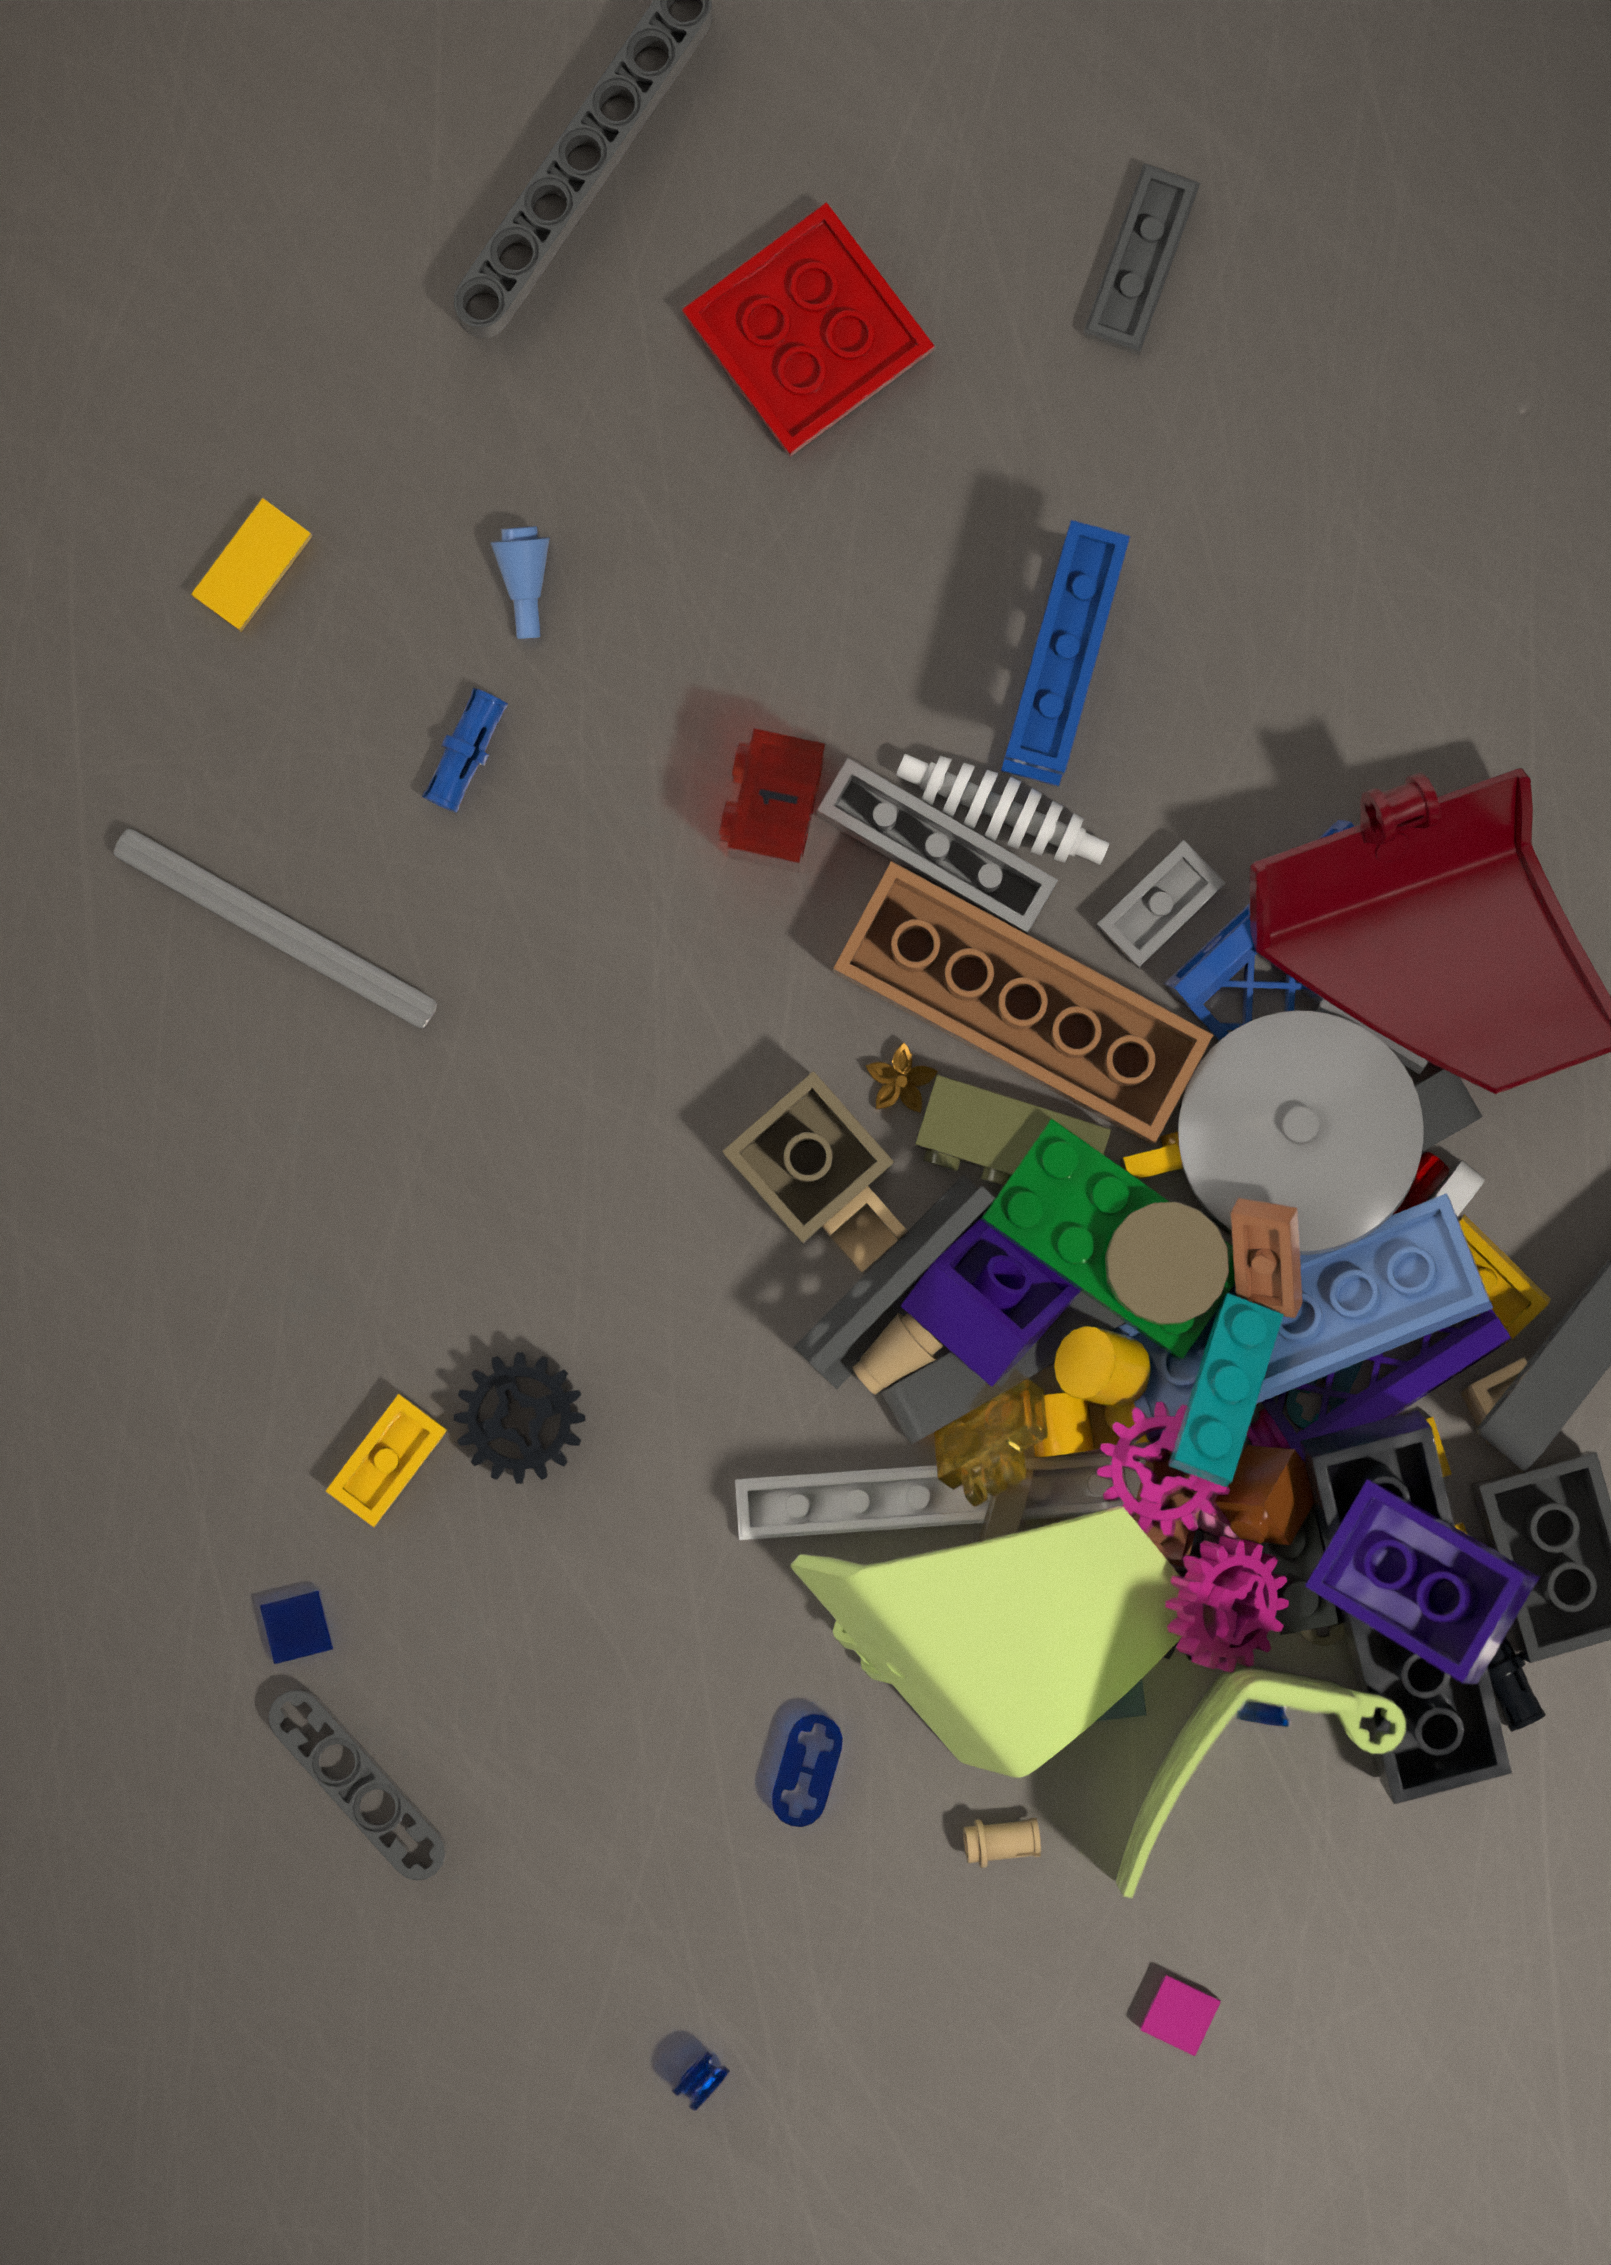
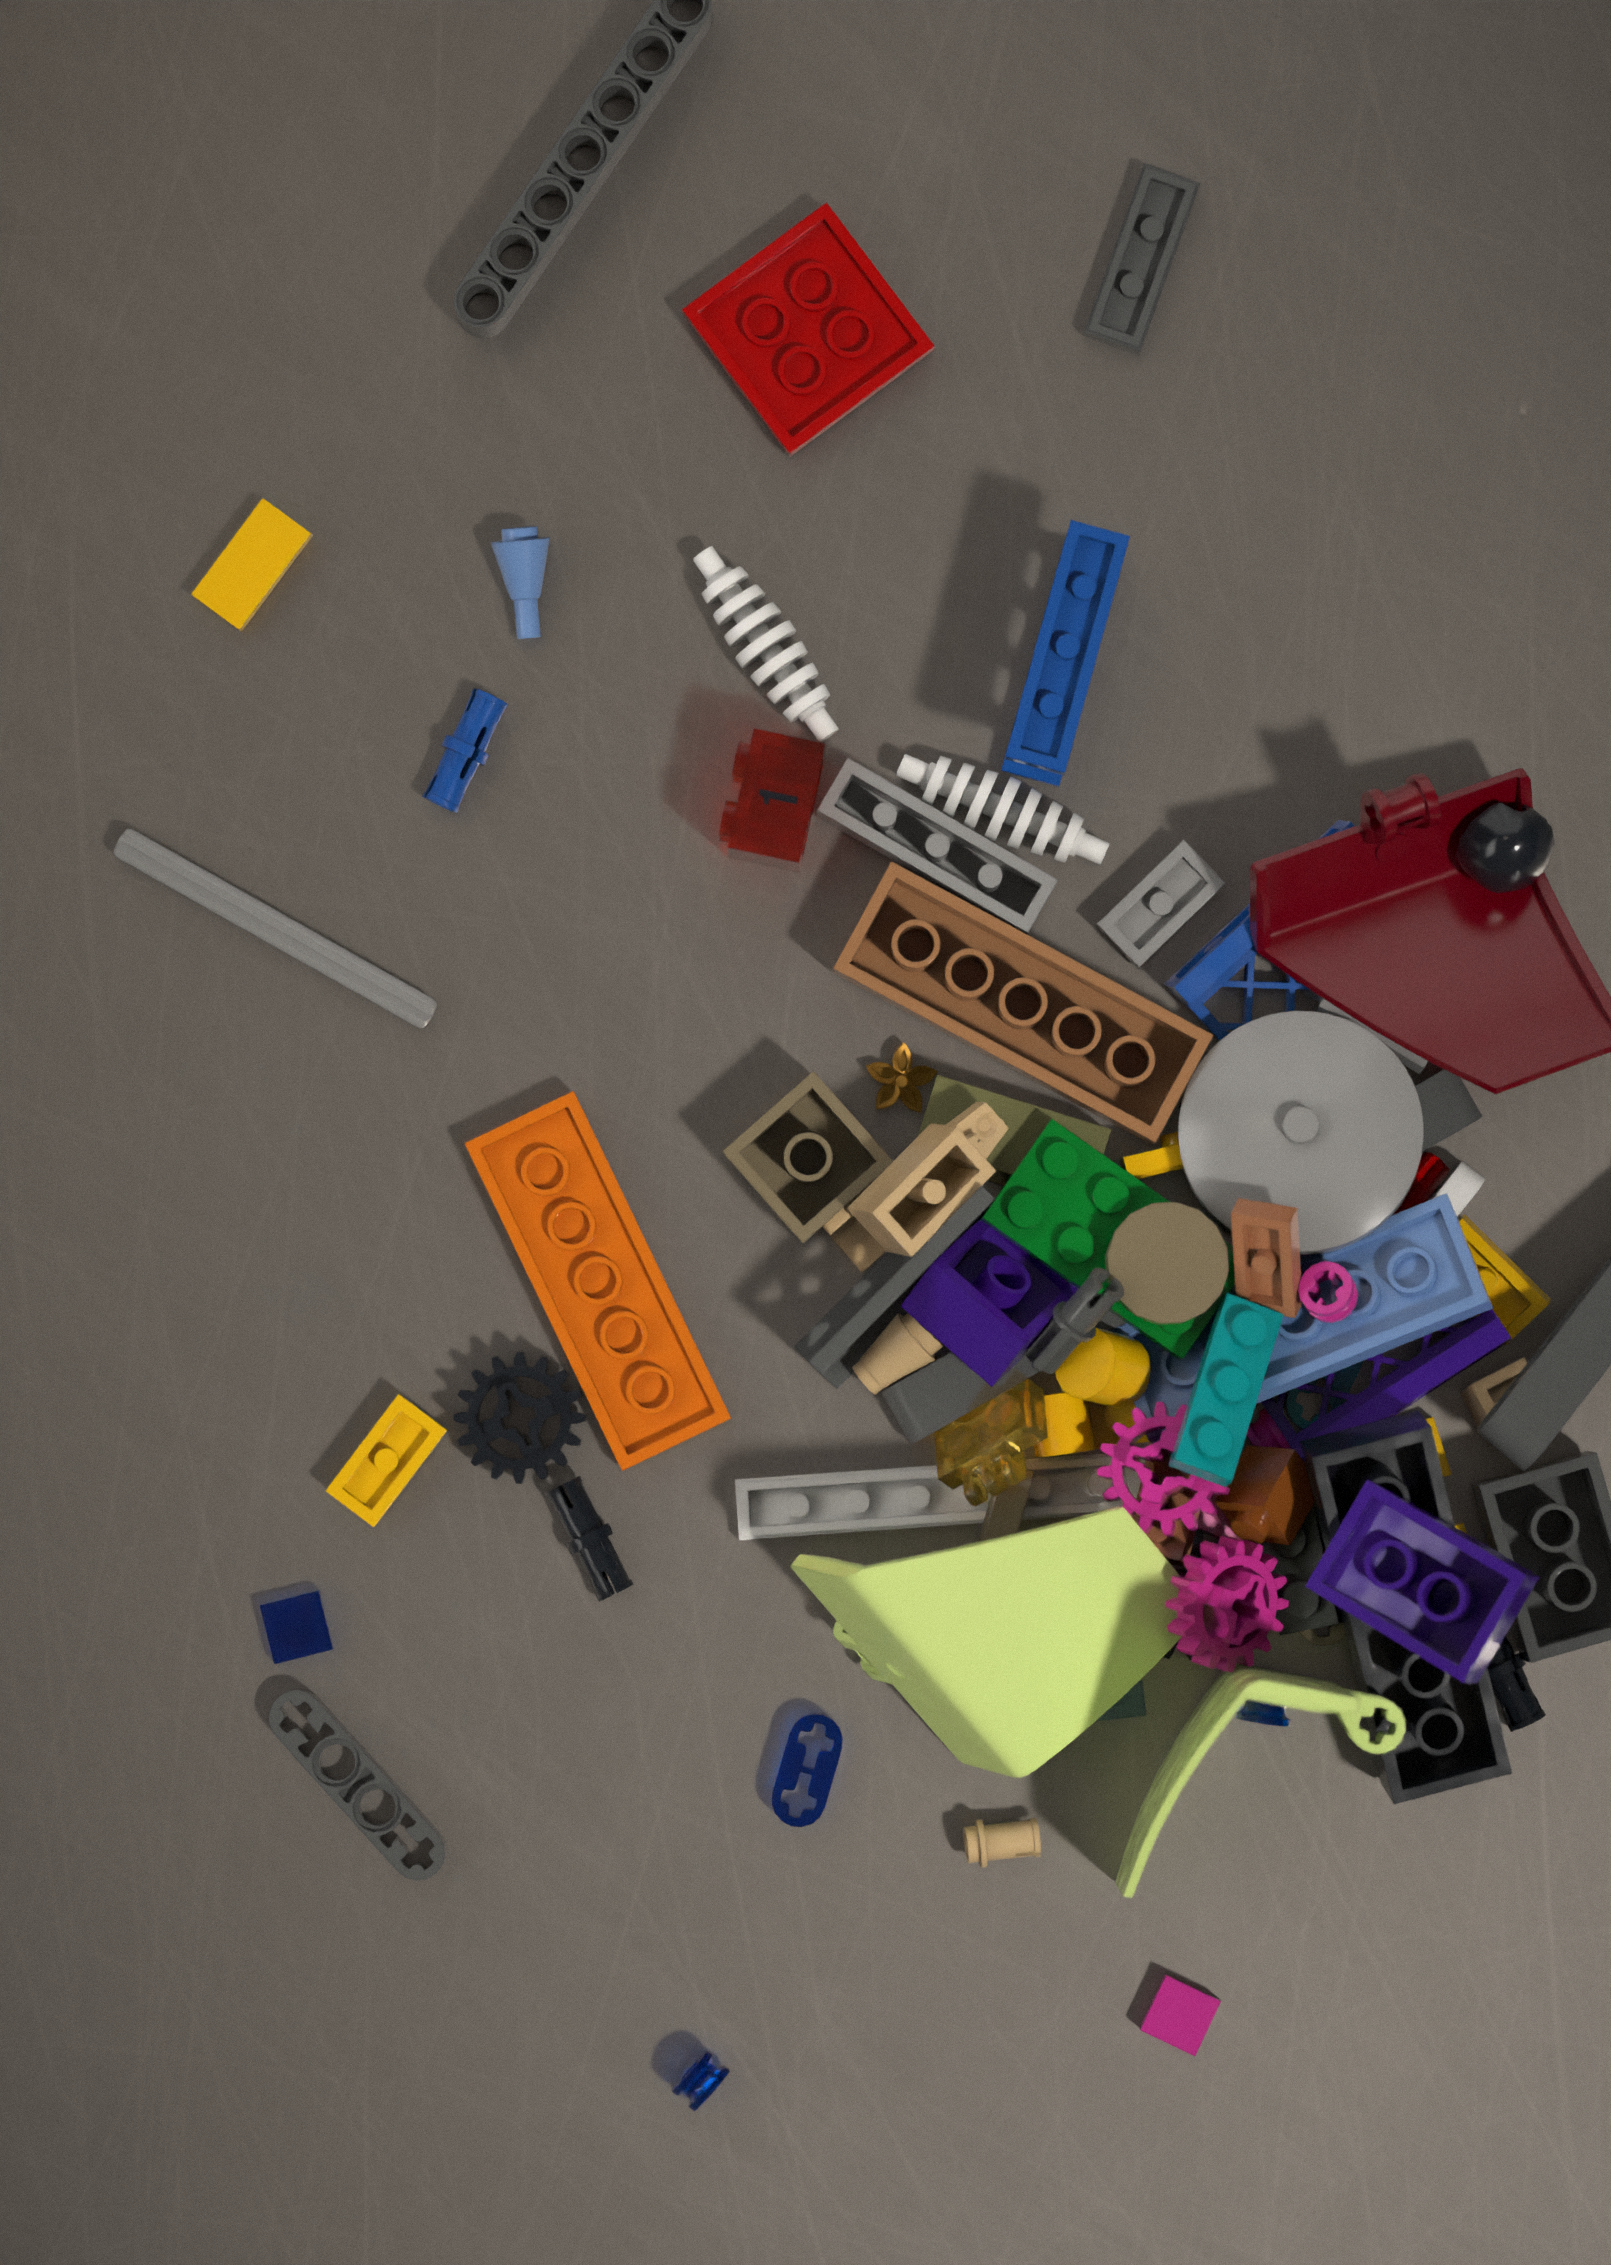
(589, 1538): none -> black pin
(598, 1280): none -> orange plate
(765, 644): none -> white piece
(930, 1180): none -> tan hinge
(1074, 1322): none -> dark grey axle
(1310, 1289): none -> dark pink bush
(1506, 848): none -> black hair

